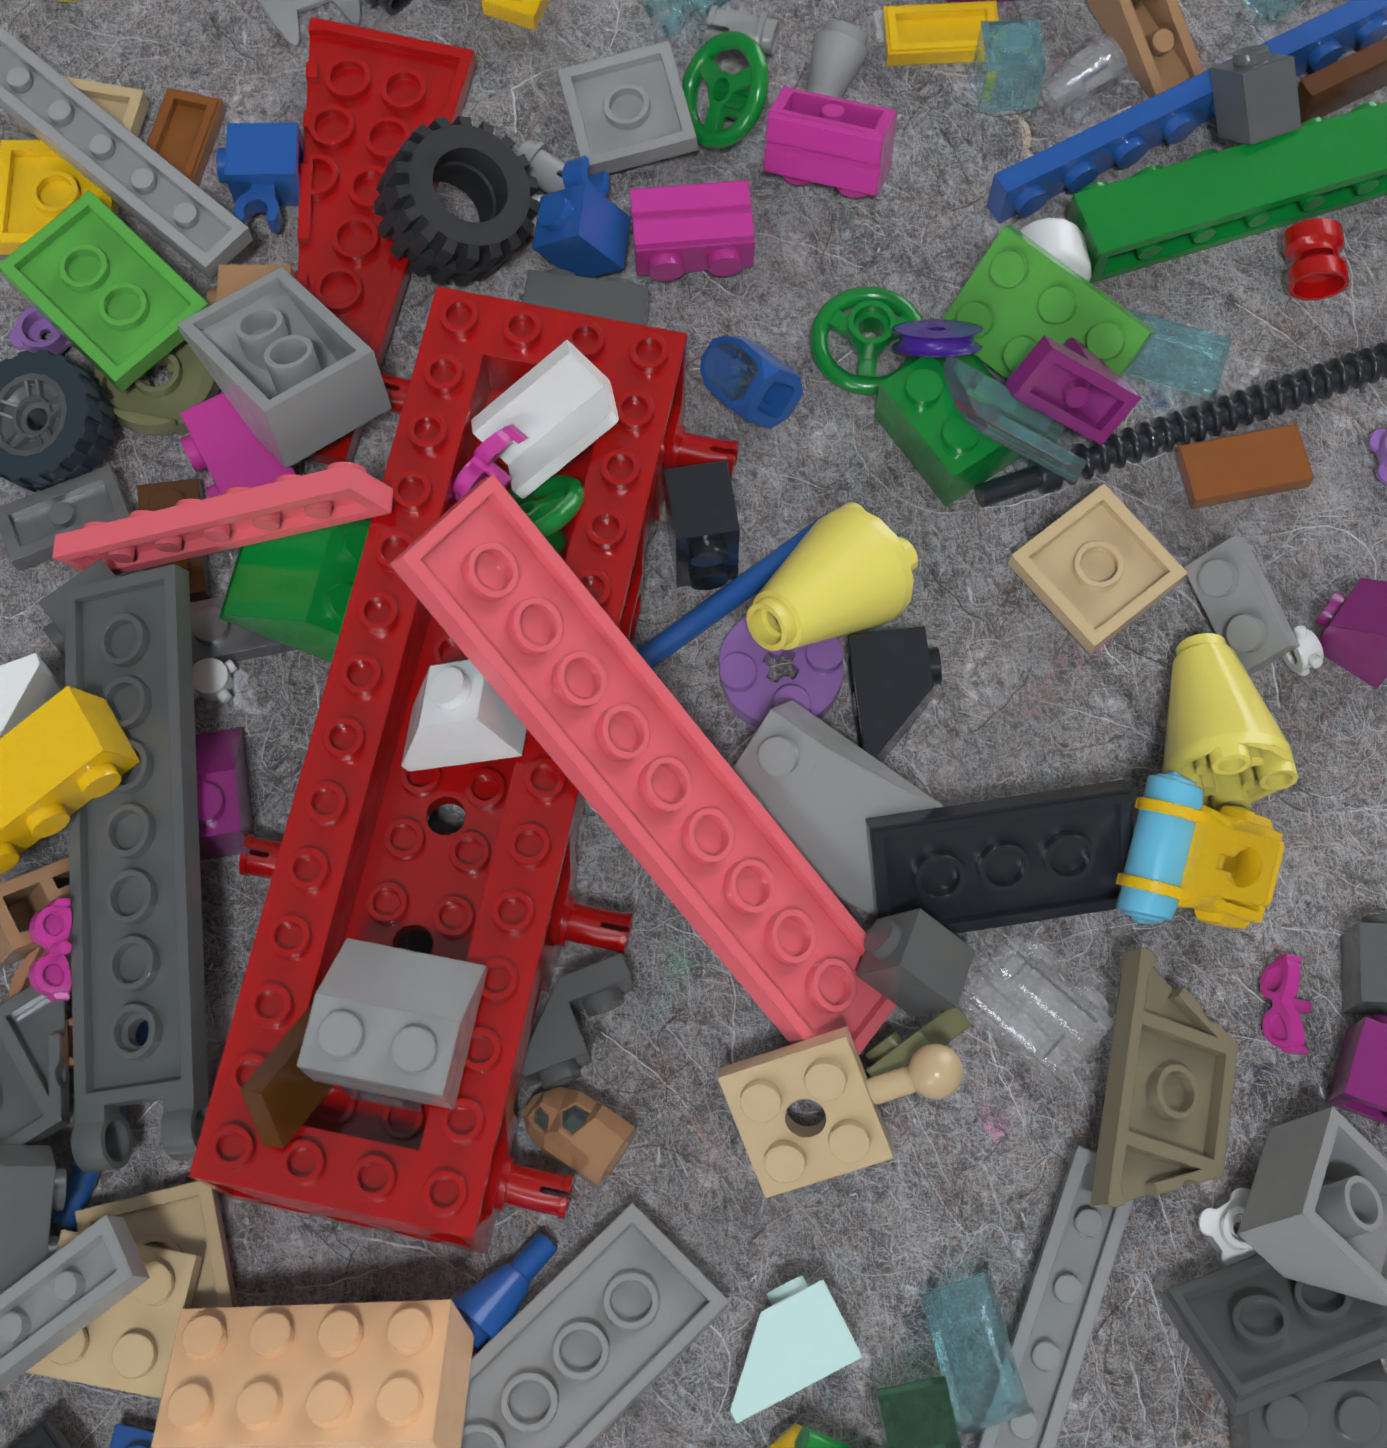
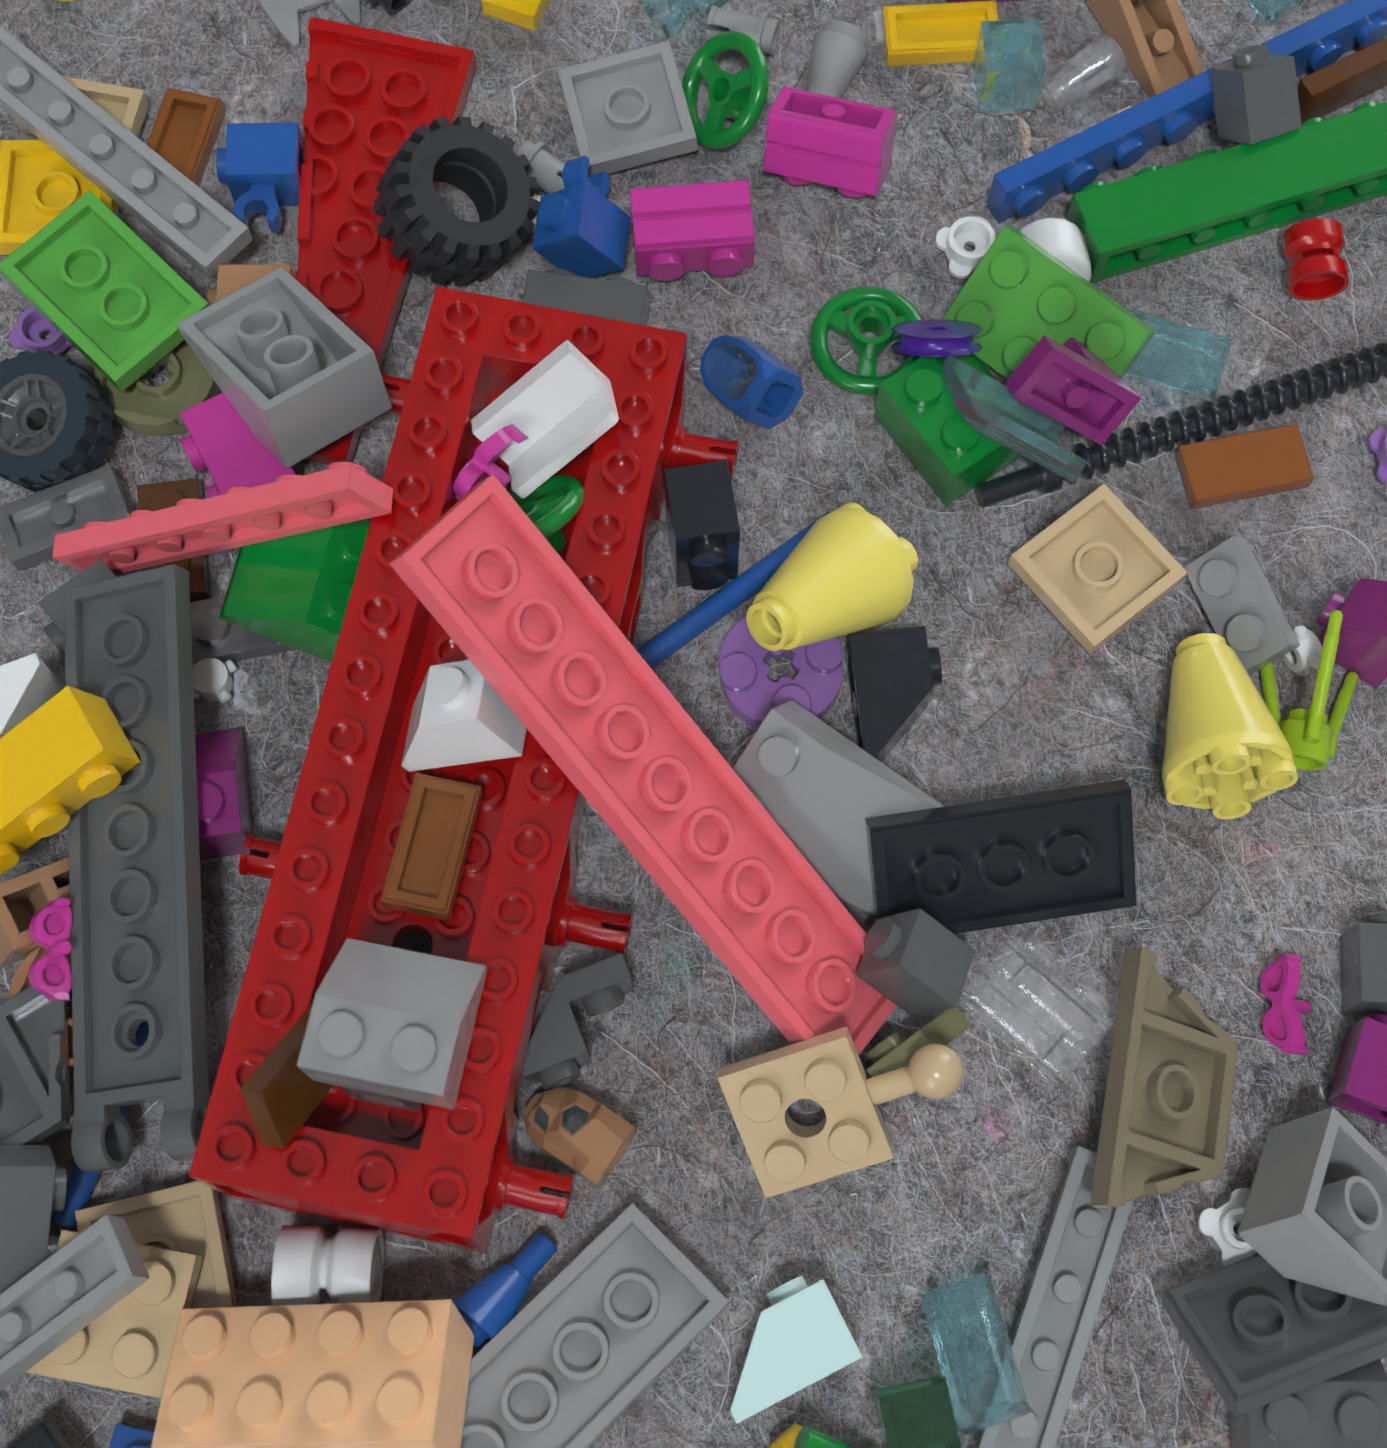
(327, 1269): none -> white wheel
(432, 847): none -> dark orange tile
(965, 231): none -> white plate
(1197, 858): yellow piece -> none
(1307, 730): none -> lime plant

